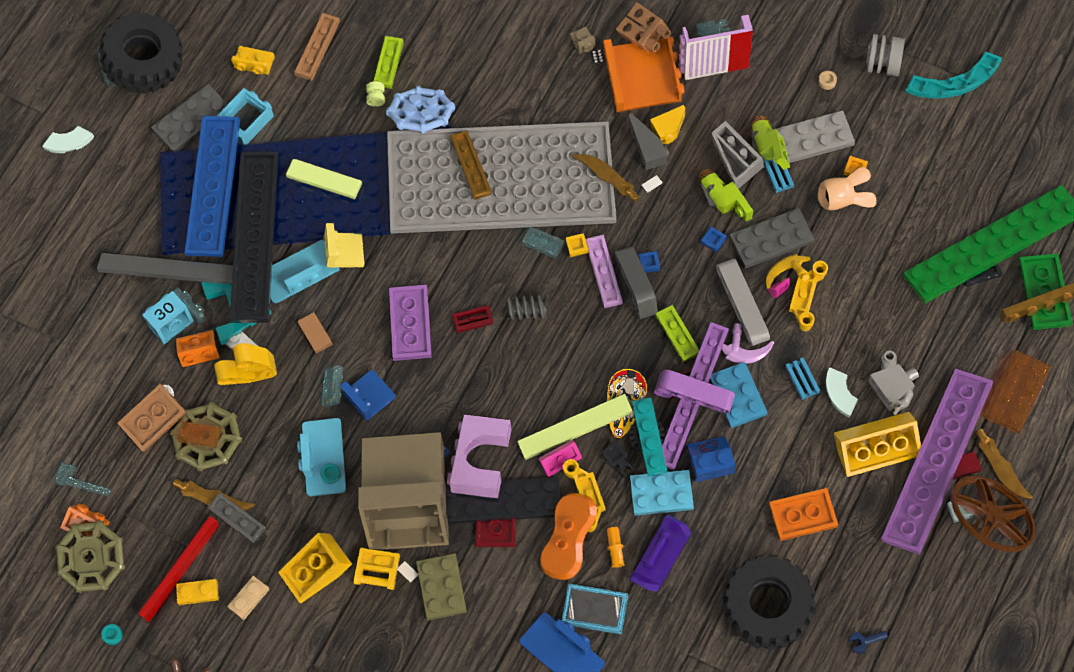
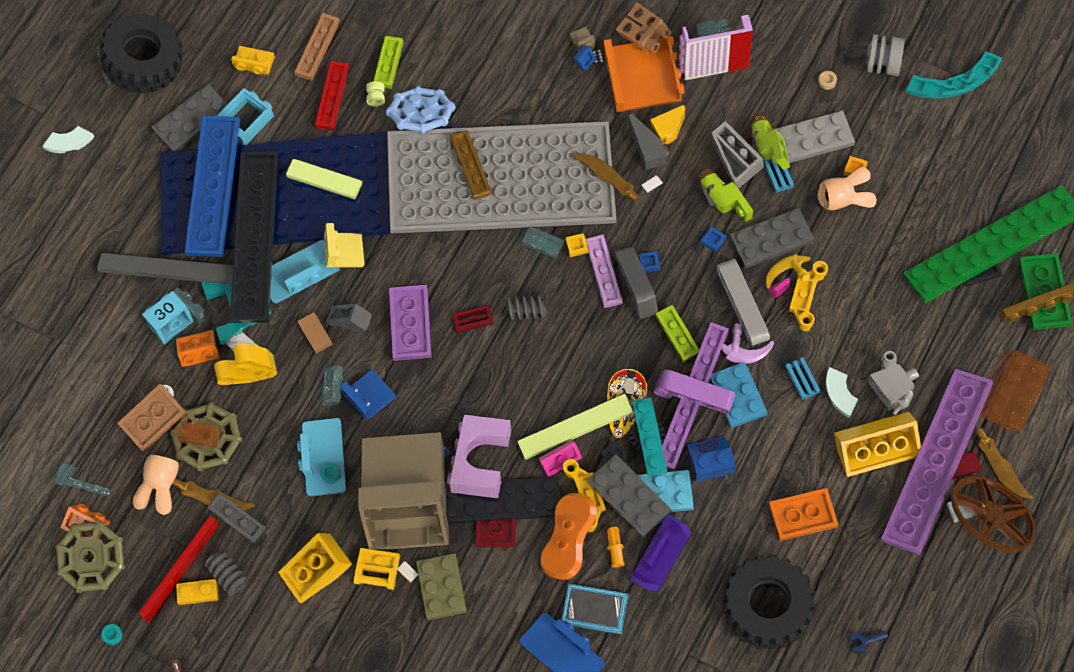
(159, 475): none -> light nougat piece
(225, 573): none -> dark grey piece
(248, 597): tan plate -> none
(332, 95): none -> red plate
(349, 317): none -> dark grey arch
(585, 57): none -> blue tile
(629, 495): none -> dark grey plate

